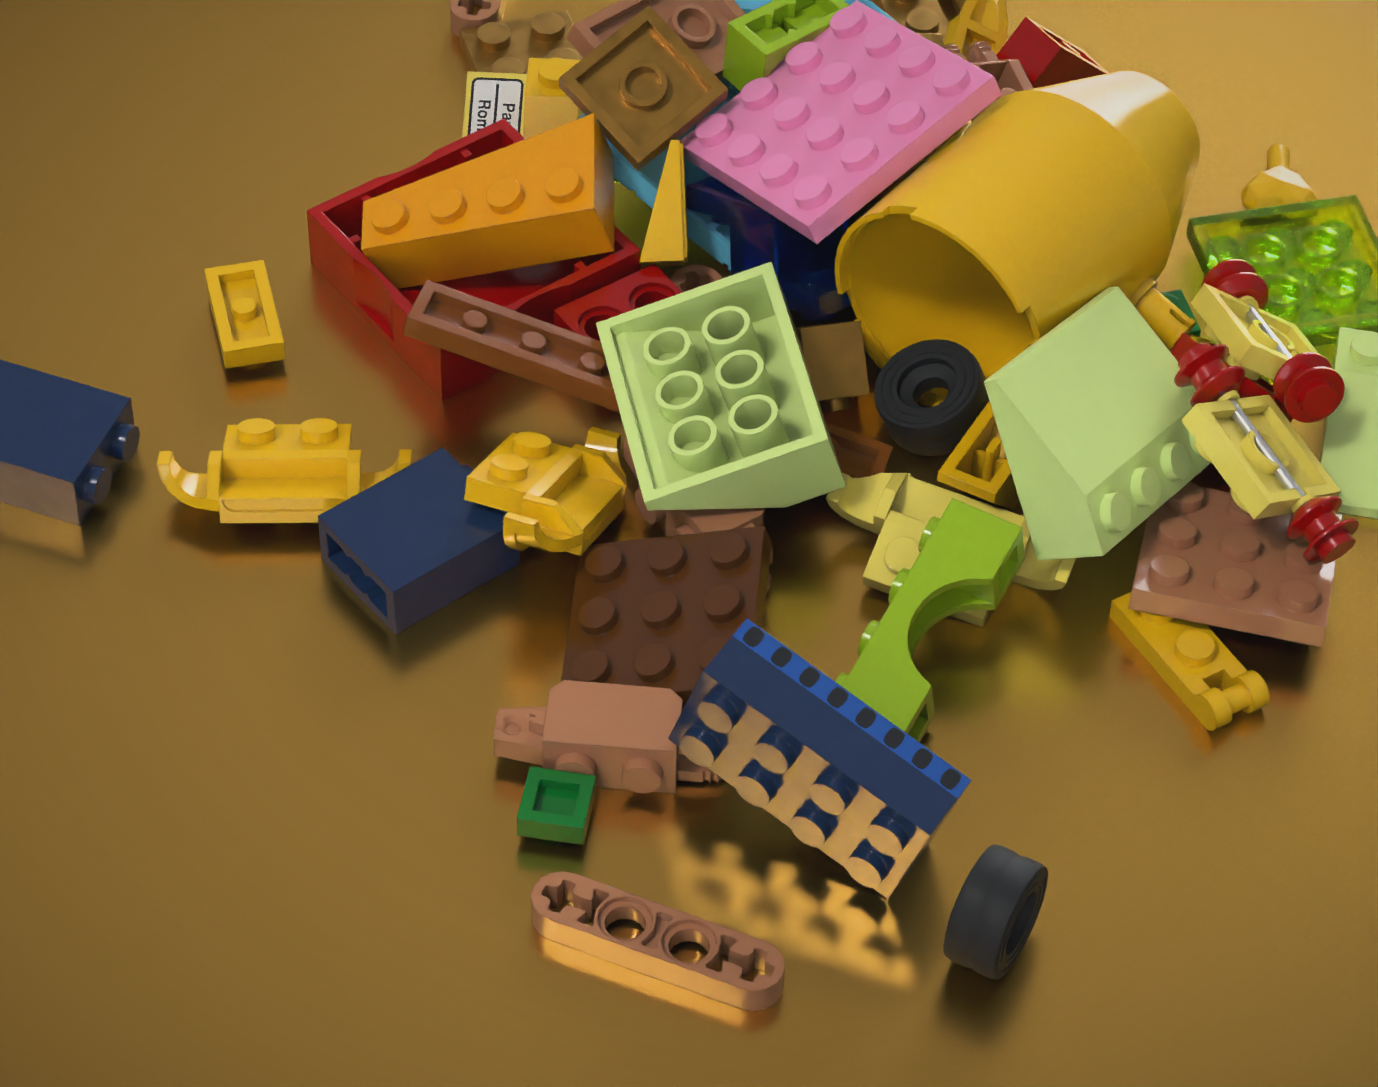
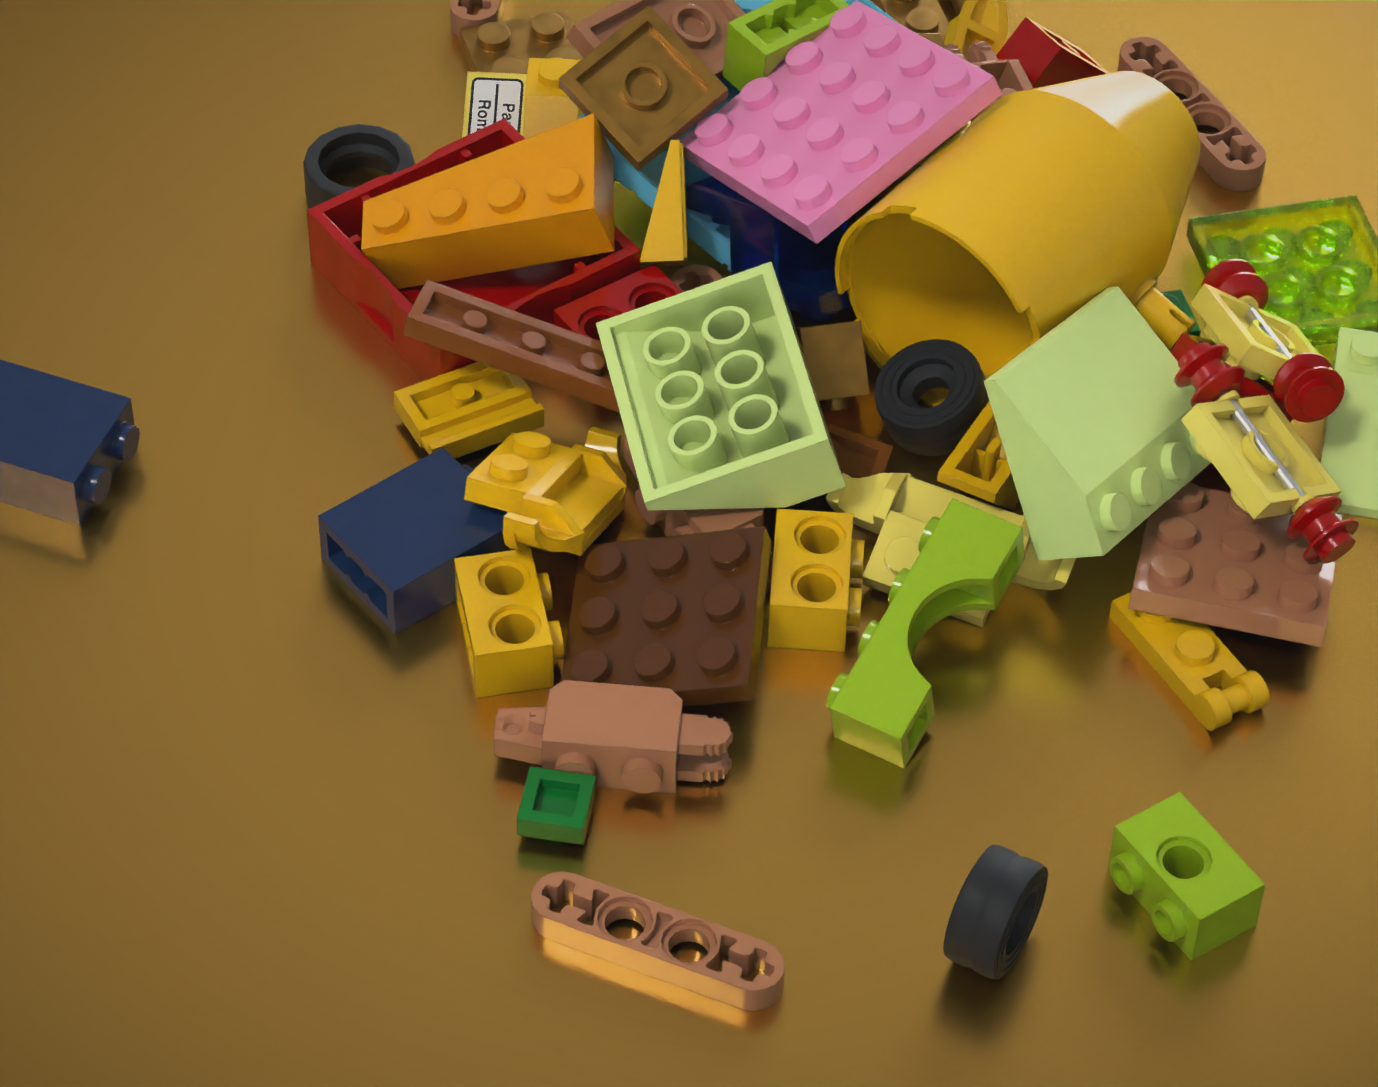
(244, 314): yellow plate -> none
(276, 472): yellow plate -> none
(348, 149): none -> black tyre
(467, 409): none -> yellow plate
(506, 622): none -> yellow brick
(812, 580): none -> yellow brick
(817, 758): dark blue brick -> none
(1185, 876): none -> lime brick
(1232, 142): none -> nougat beam
(1277, 183): yellow rock -> none

